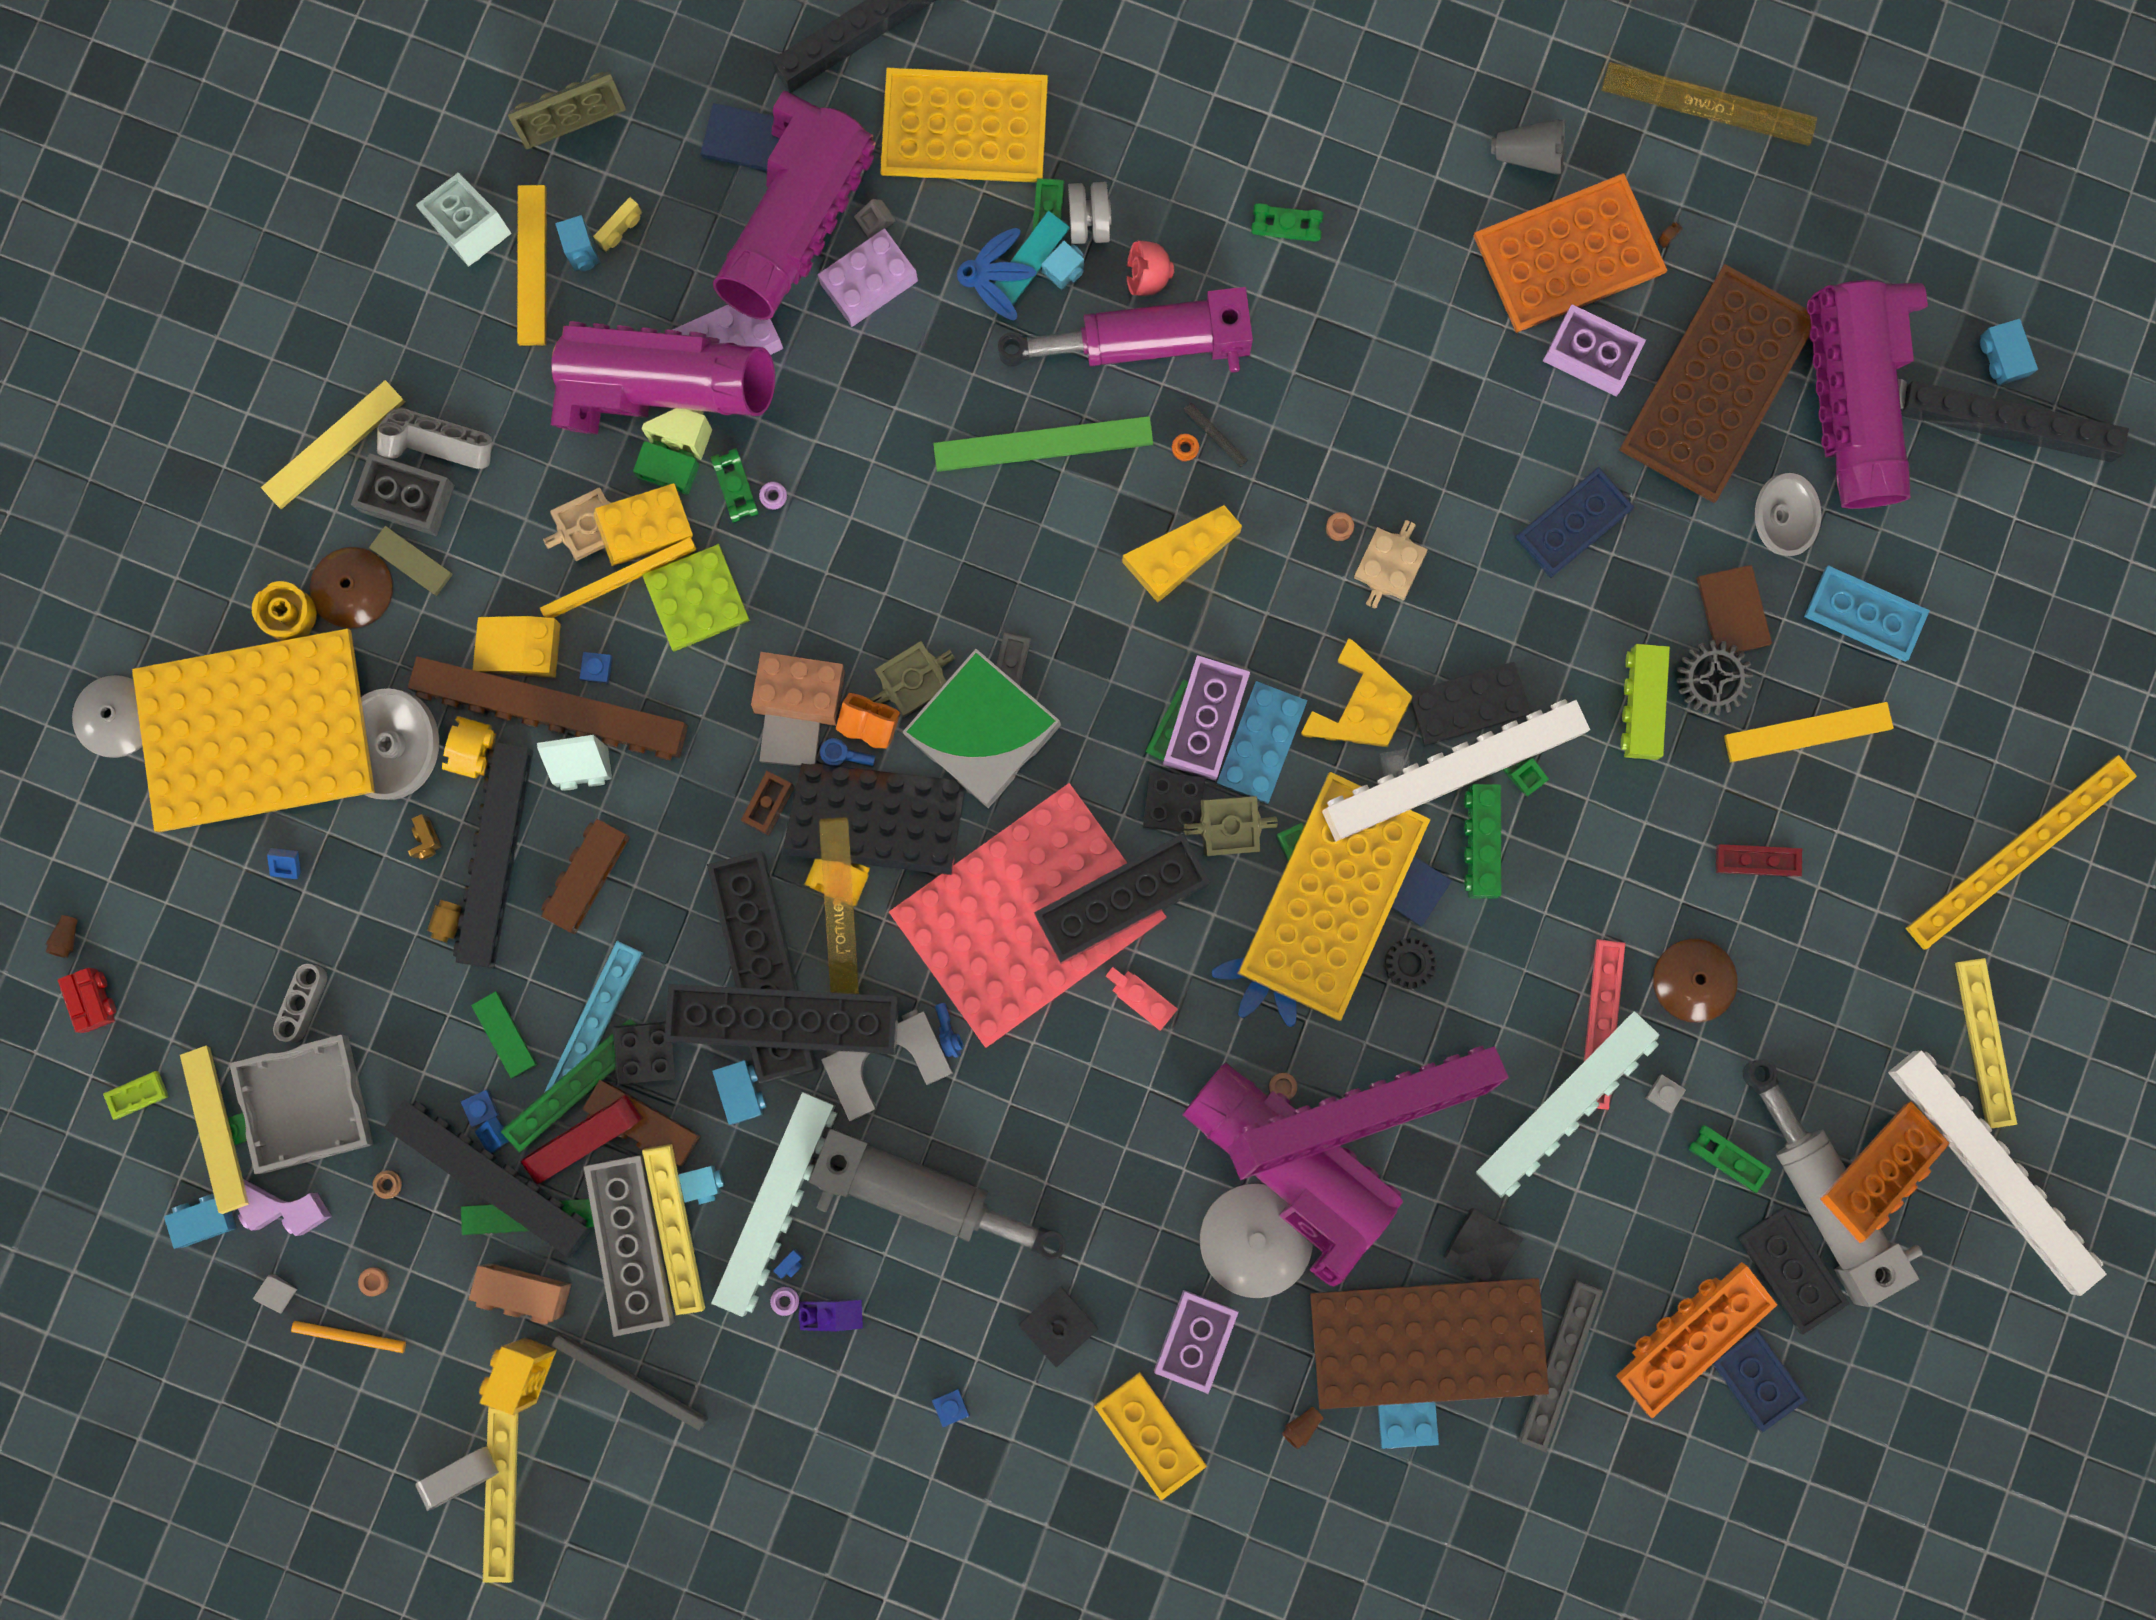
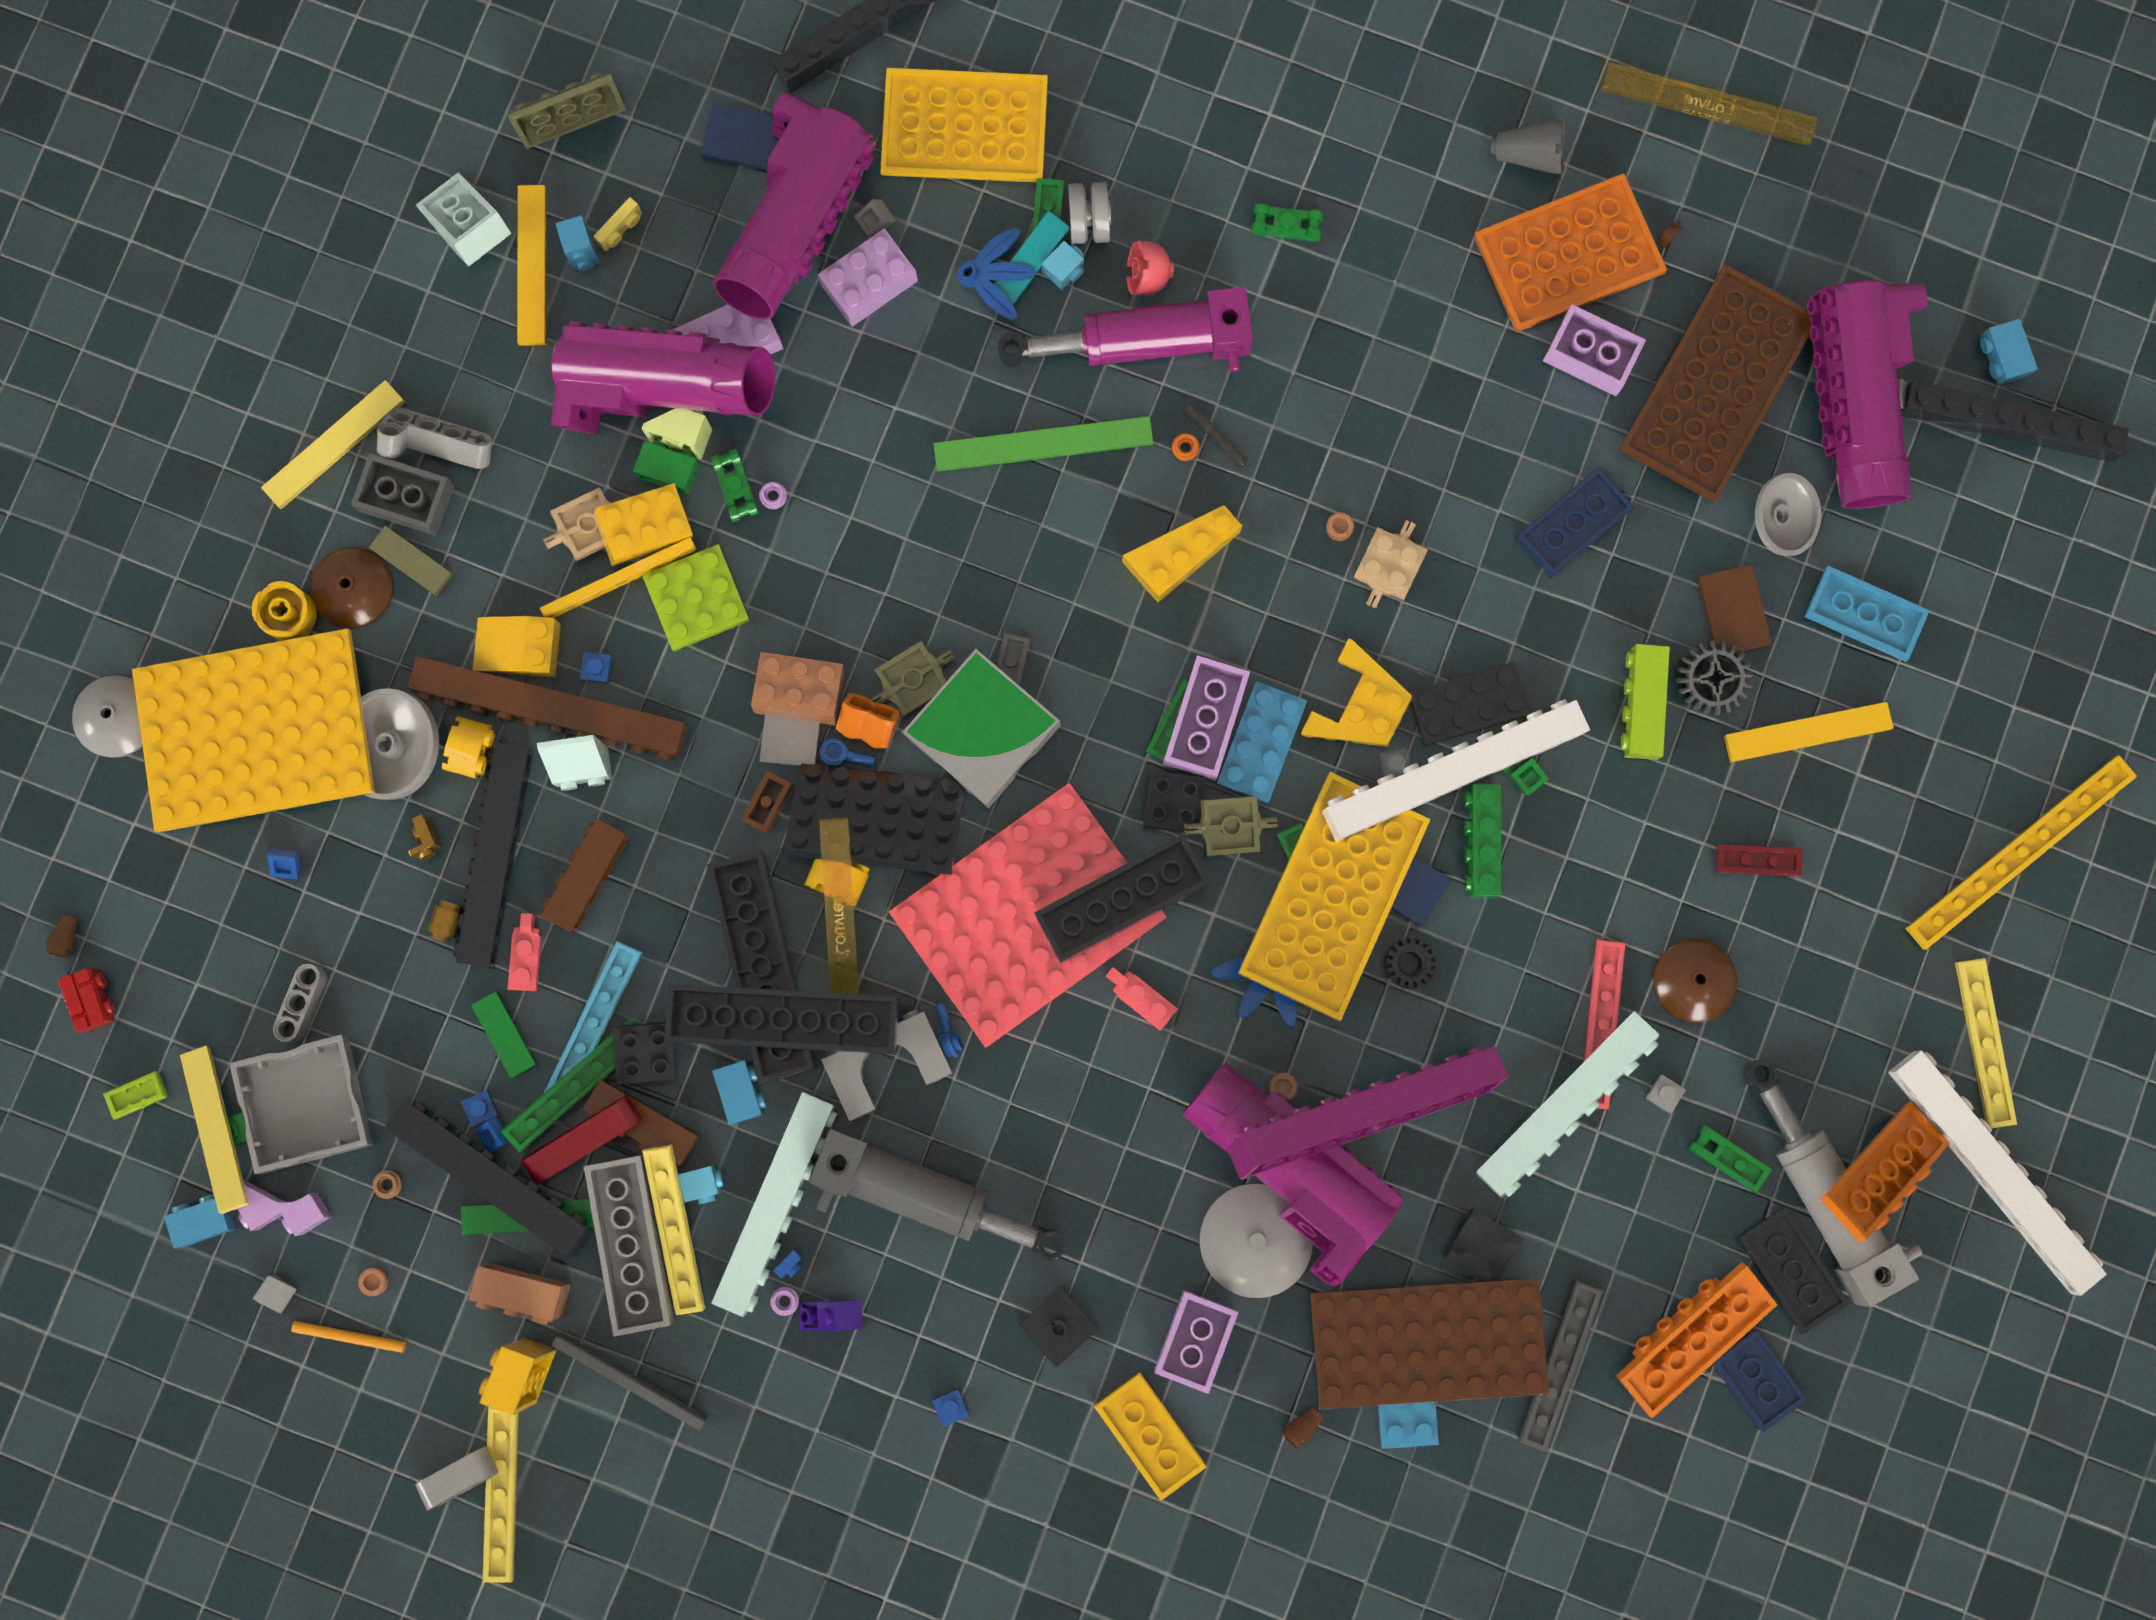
(525, 955): none -> coral hinge

